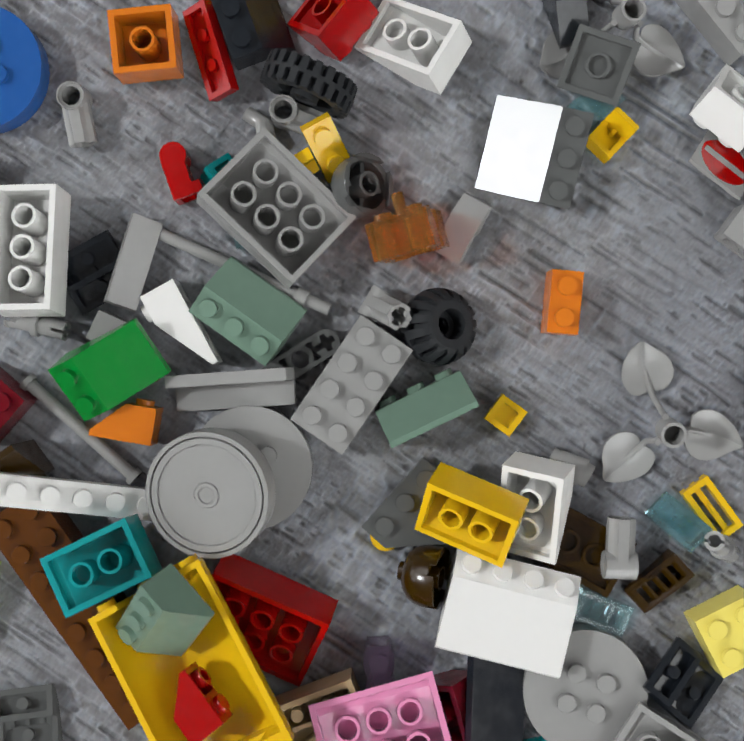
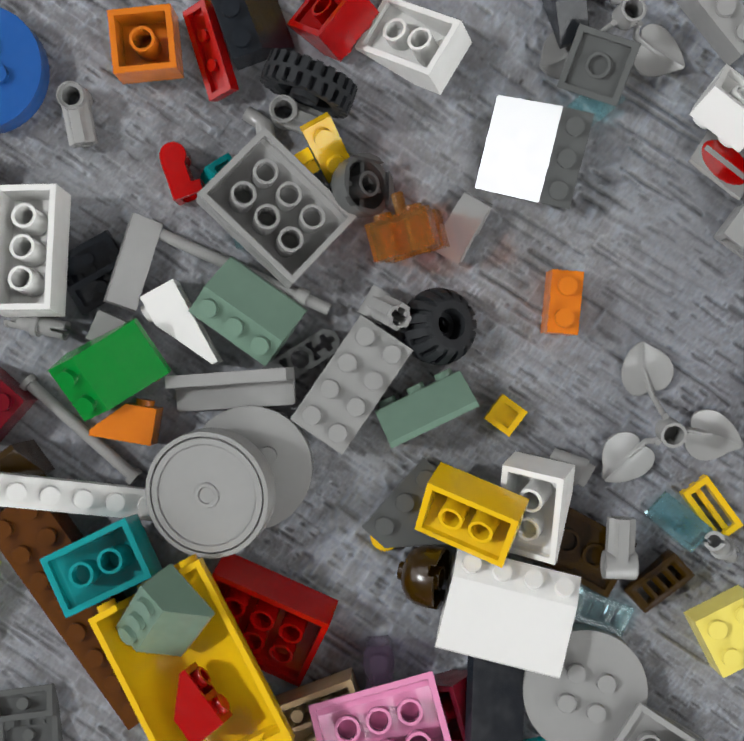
(611, 134): yellow bracket -> none
(682, 683): black slope -> none

